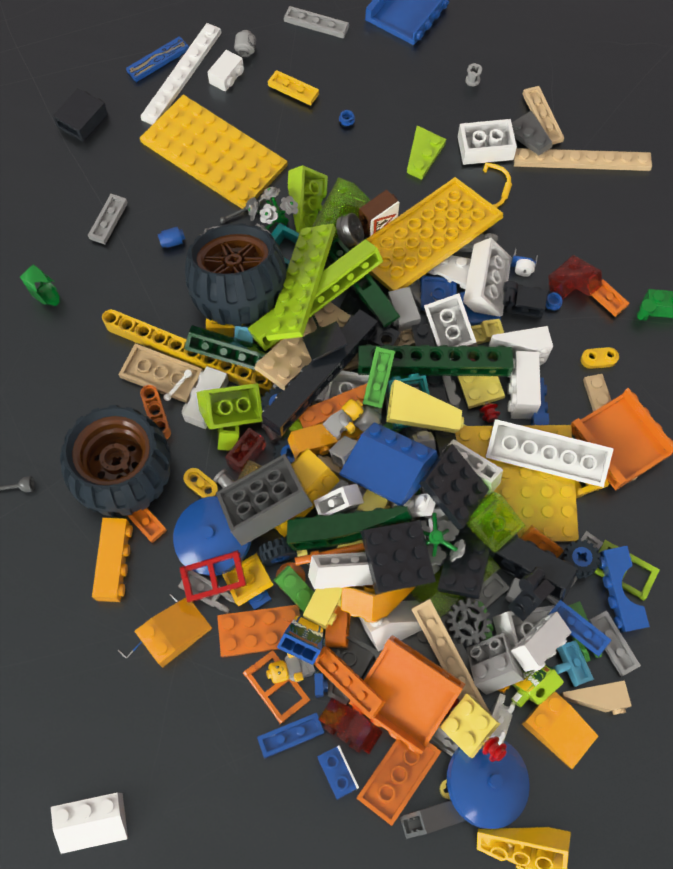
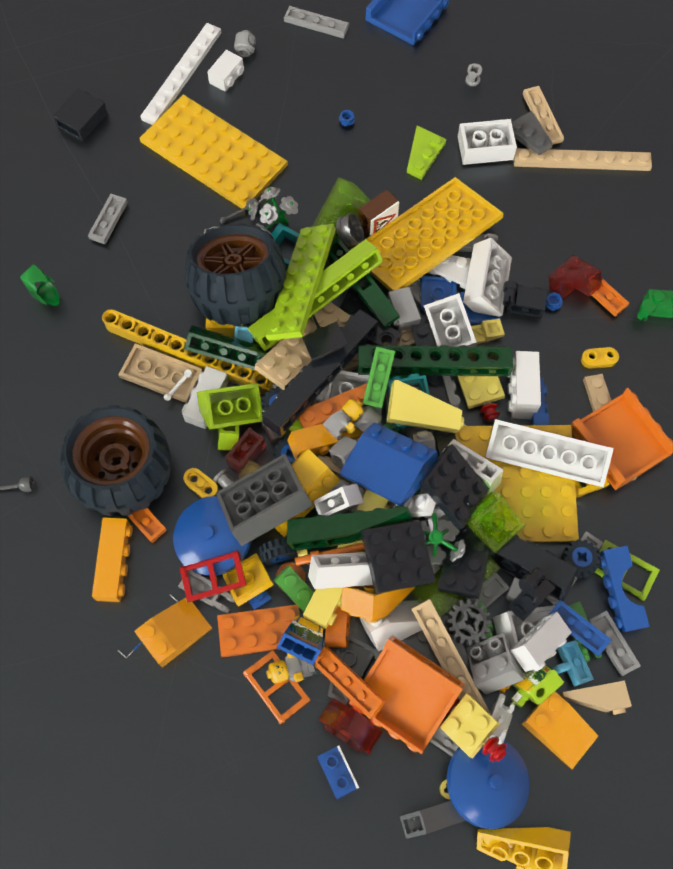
(89, 822): white slope -> none
(154, 404): orange beam -> none
(157, 59): blue tile -> none
(171, 237): blue brick -> none
(290, 735): blue plate -> none
(293, 87): yellow plate -> none
(308, 190): lime wedge -> none
(321, 685): blue plate -> none
(397, 779): orange plate -> none
(508, 184): yellow piece -> none
(523, 265): white piece -> none
(526, 340): white slope -> none
(542, 541): orange plate -> none

